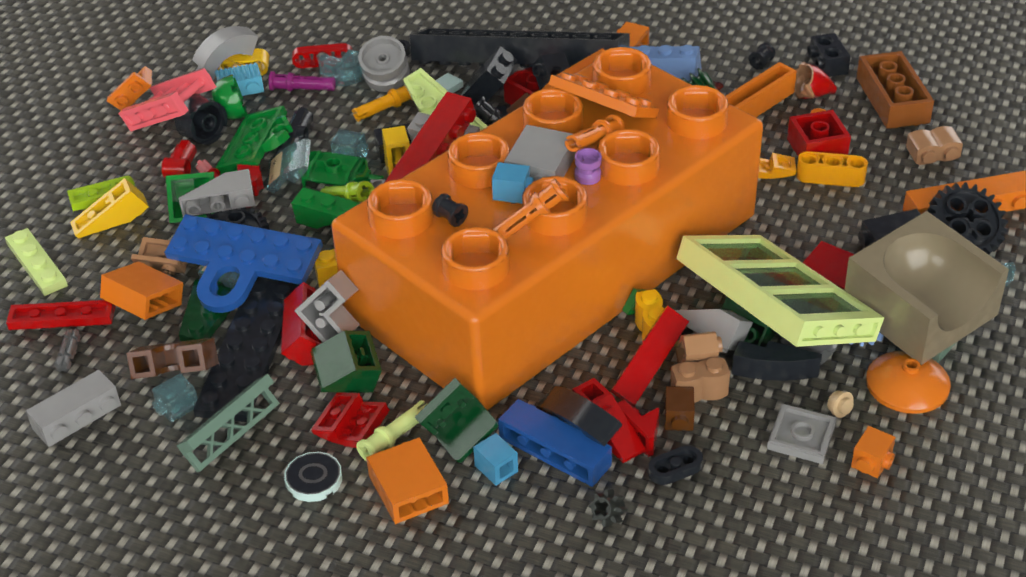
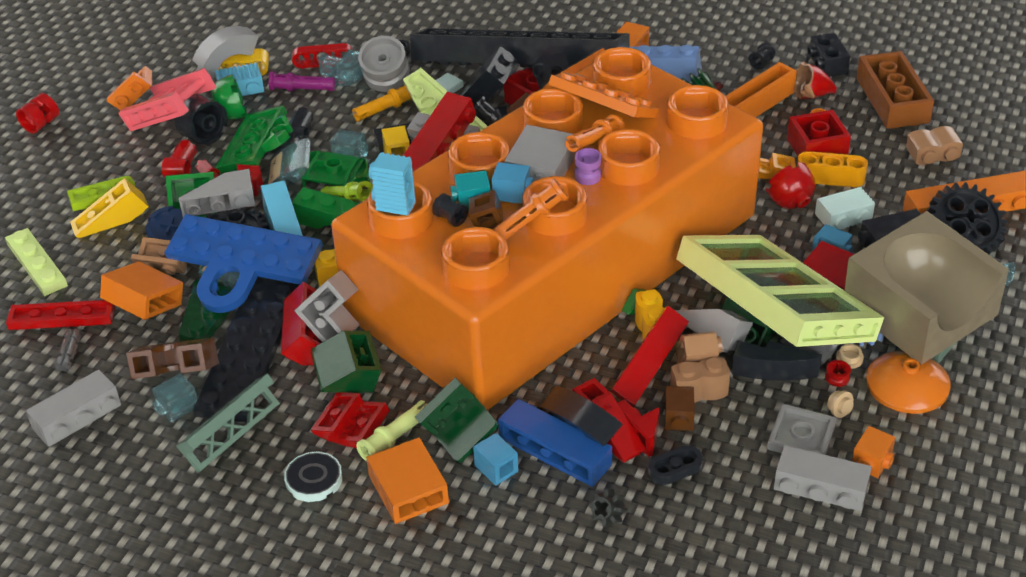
(37, 113): none -> red wheel
(164, 223): none -> dark blue tile
(279, 208): none -> medium azure slope
(393, 183): none -> medium azure brick
(468, 186): none -> teal brick
(486, 210): none -> reddish brown brick
(792, 187): none -> red cylinder
(822, 478): none -> light grey brick
(834, 237): none -> dark azure brick
(838, 379): none -> red bush
(845, 208): none -> light aqua brick
(850, 354): none -> tan plate

